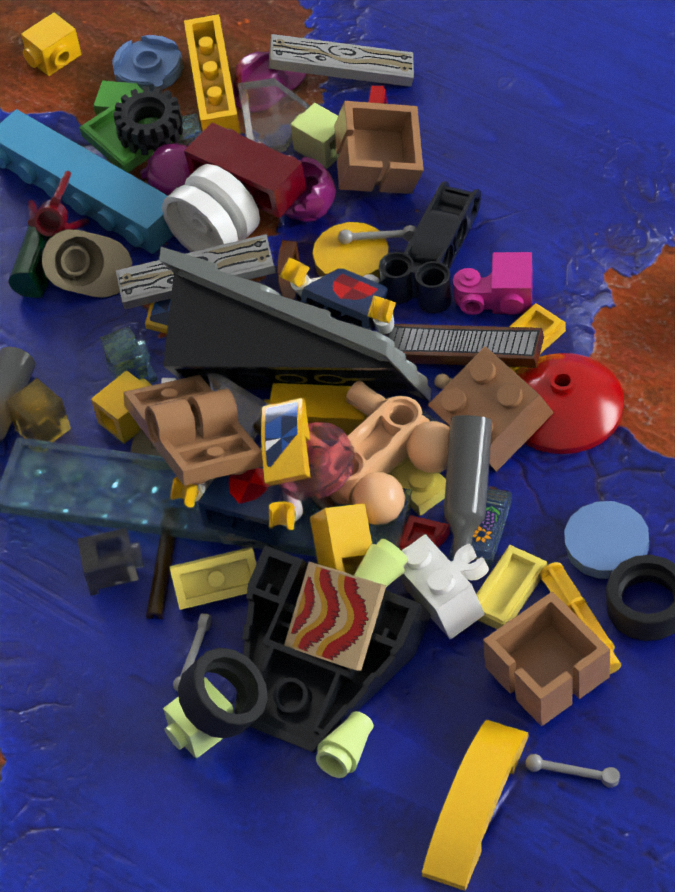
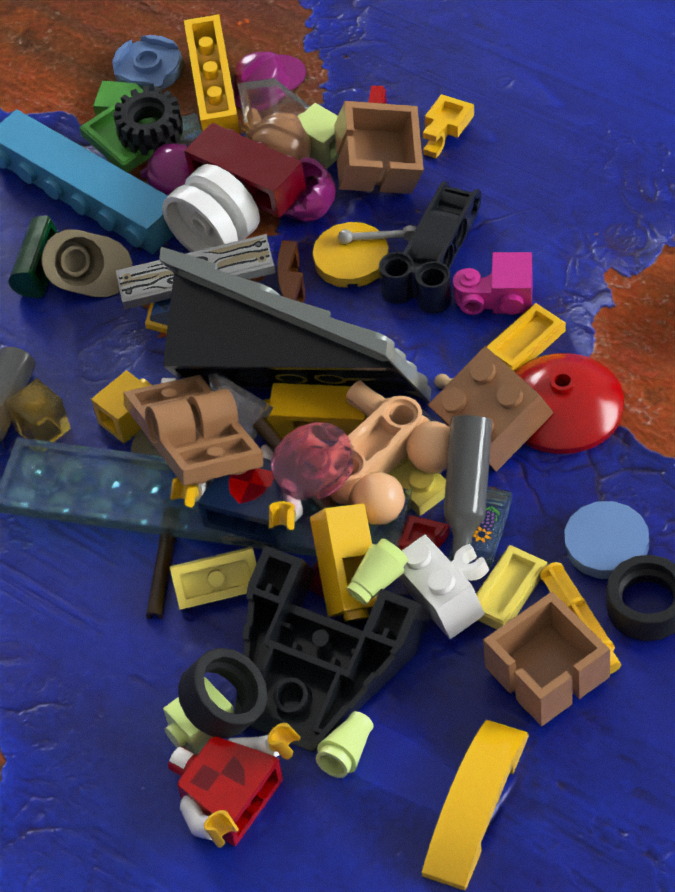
(50, 44): yellow brick -> none
(52, 215): dark red plant -> none
(109, 559): clear smoke brick -> none
(126, 353): clear light blue brick -> none
(203, 626): light grey hinge -> none
(230, 782): none -> torso
(279, 132): none -> medium nougat hat
(284, 442): slope -> none
(335, 616): slope -> none
(341, 60): light grey tile -> none
(345, 295): torso -> none
(445, 118): none -> yellow plate
(462, 343): tile -> none
(609, 776): light grey hinge -> none

